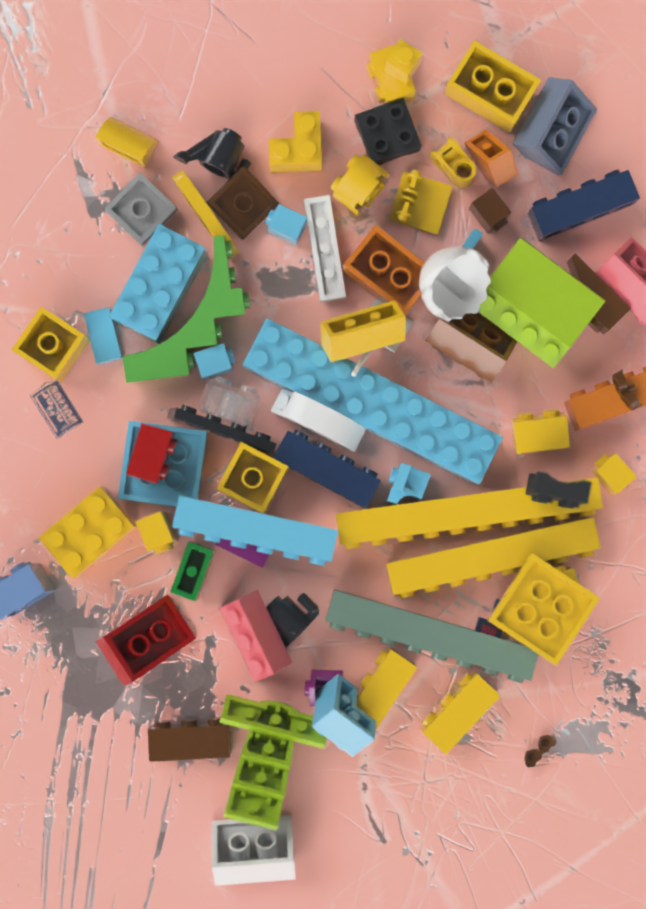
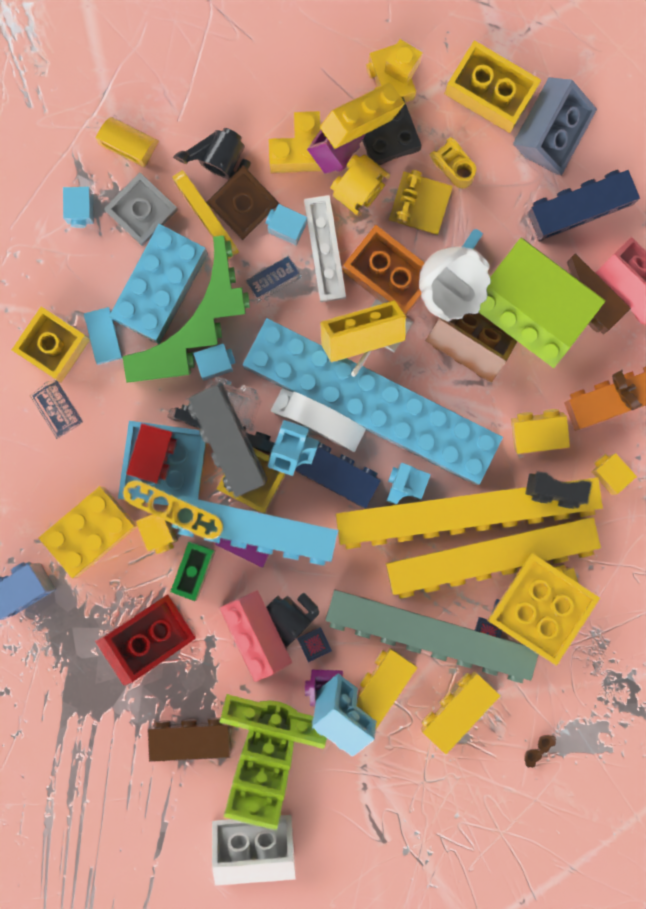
(78, 206): none -> medium azure brick
(173, 509): none -> yellow beam
(227, 439): none -> dark grey brick
(273, 278): none -> slope
(292, 448): none -> medium azure brick
(314, 644): none -> tile
(328, 157): none -> magenta brick
(362, 115): none -> yellow brick
(490, 211): reddish brown brick -> none
(492, 158): orange slope -> none

